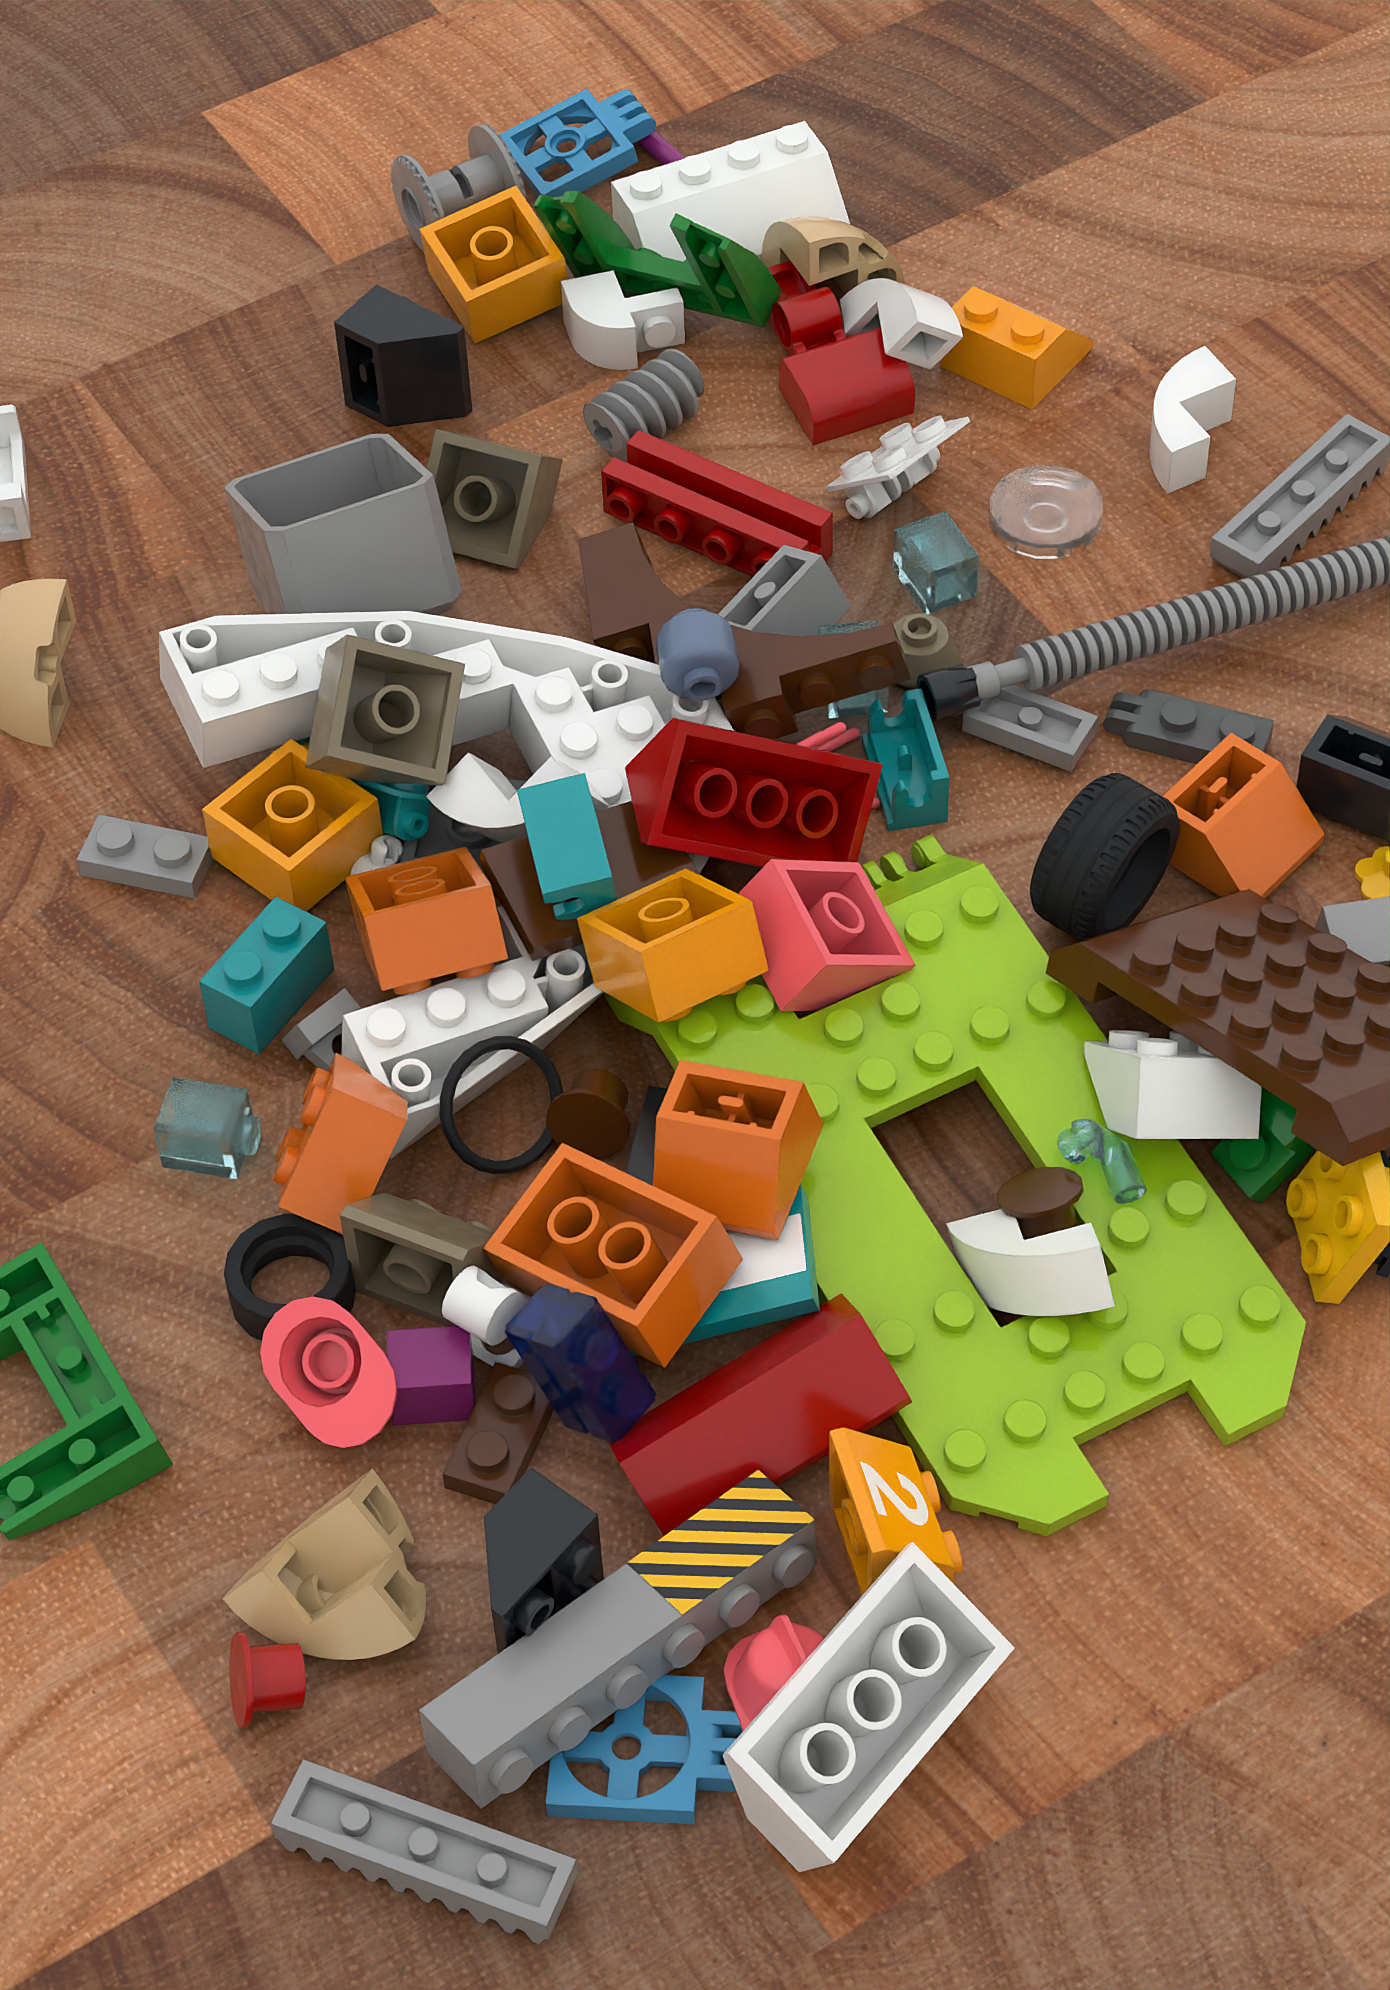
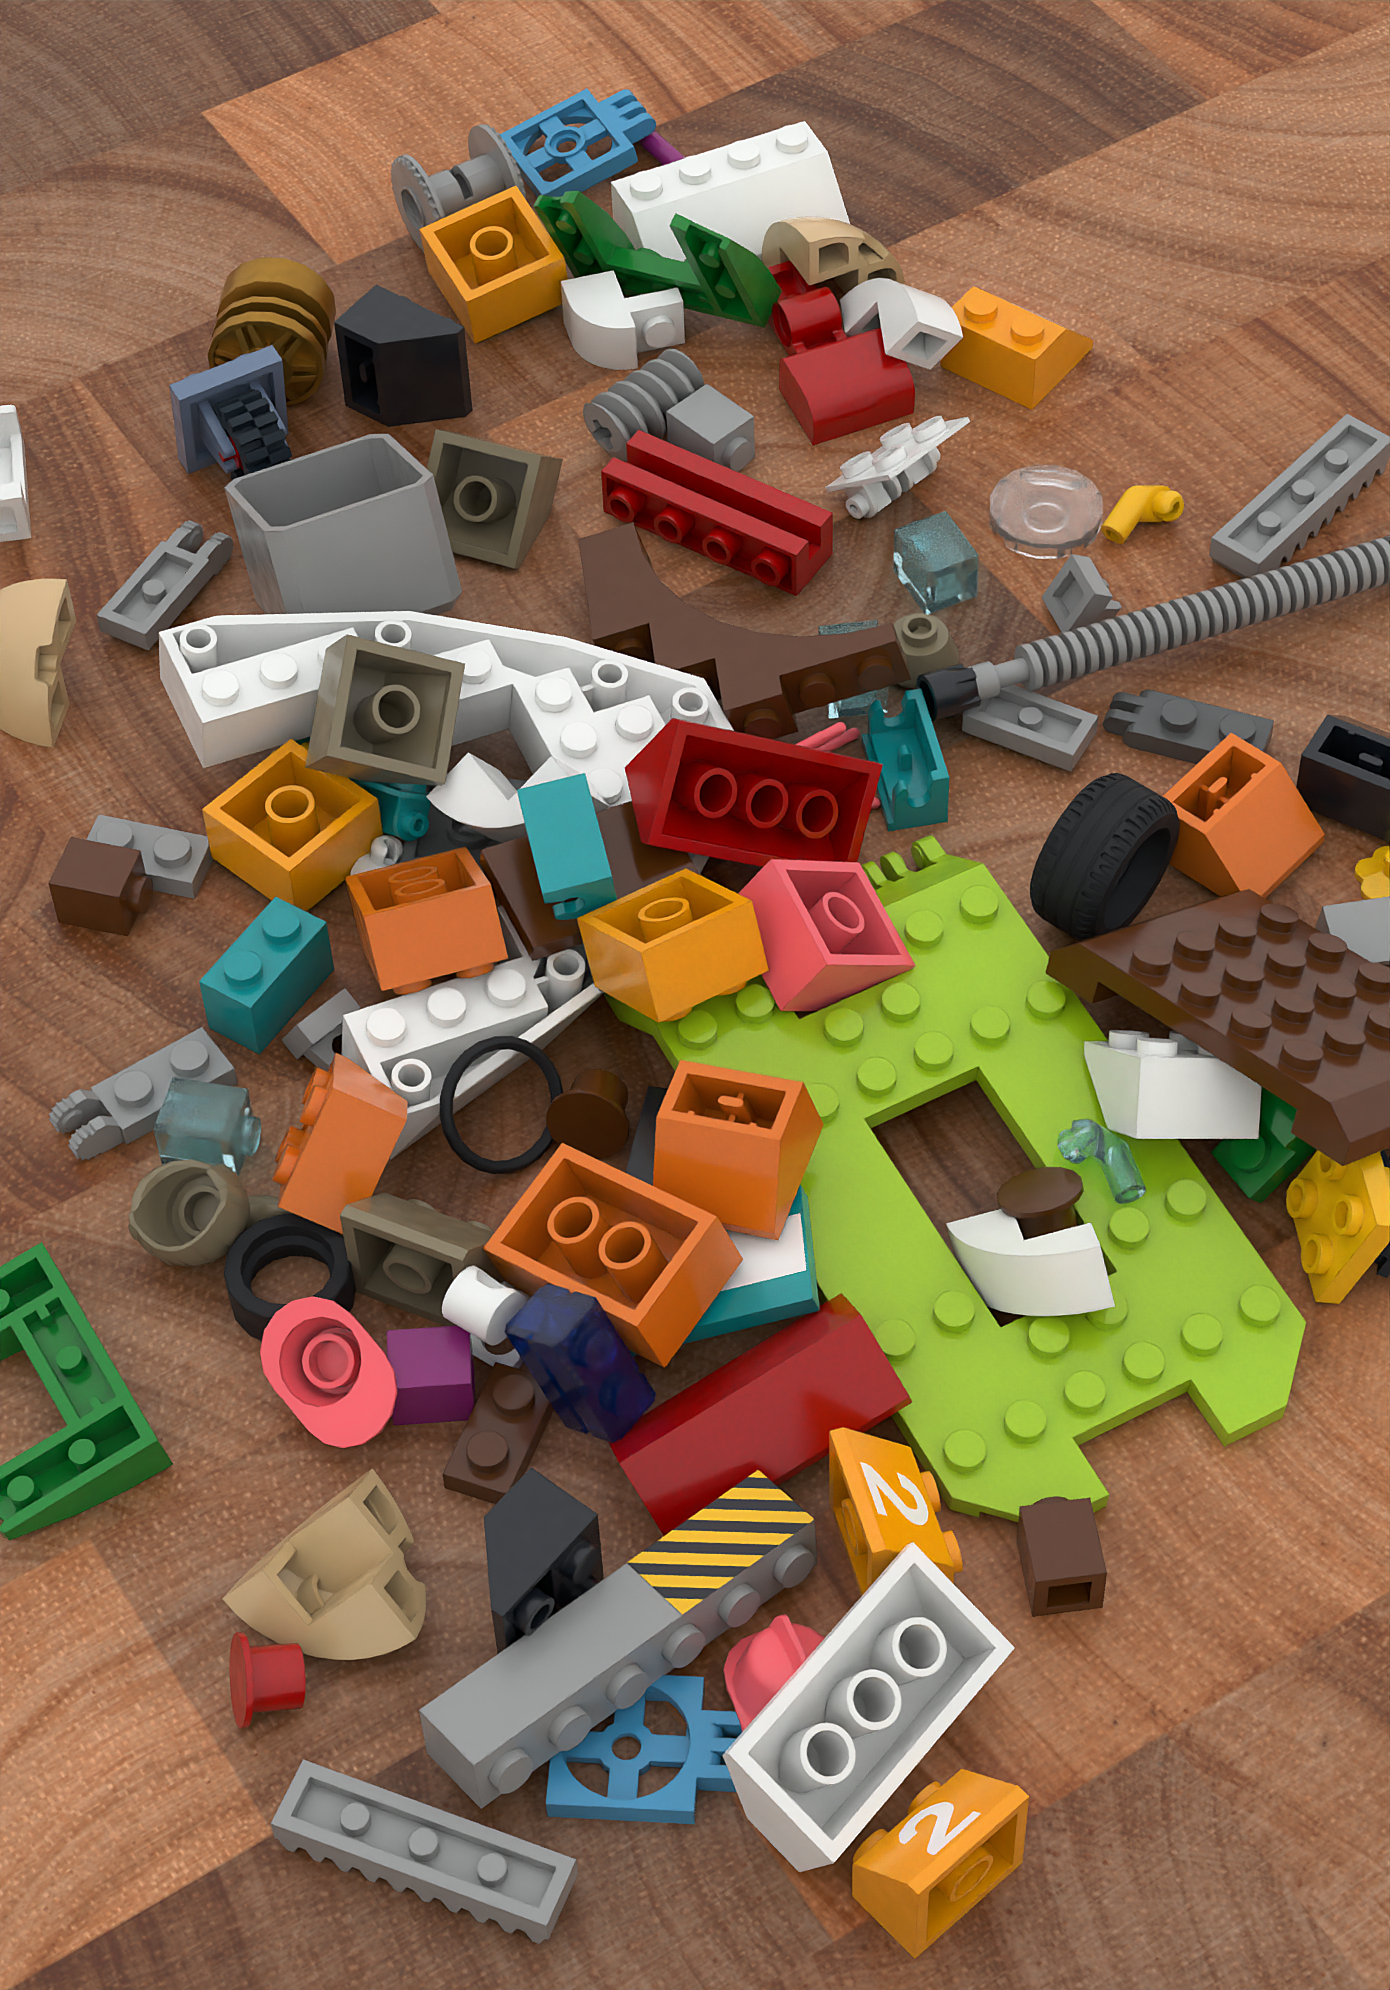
(100, 886): none -> reddish brown brick
(131, 1100): none -> light grey hinge
(164, 585): none -> light grey hinge
(194, 1212): none -> dark tan hair
(233, 415): none -> sand blue plate
(277, 306): none -> pearl gold wheel
(697, 654): sand blue head -> none
(712, 428): none -> light grey brick
(789, 596): light grey slope -> none
(941, 1857): none -> light orange slope
(1061, 1556): none -> reddish brown brick
(1079, 595): none -> light grey tile
(1141, 504): none -> yellow arm
(1188, 403): white brick -> none

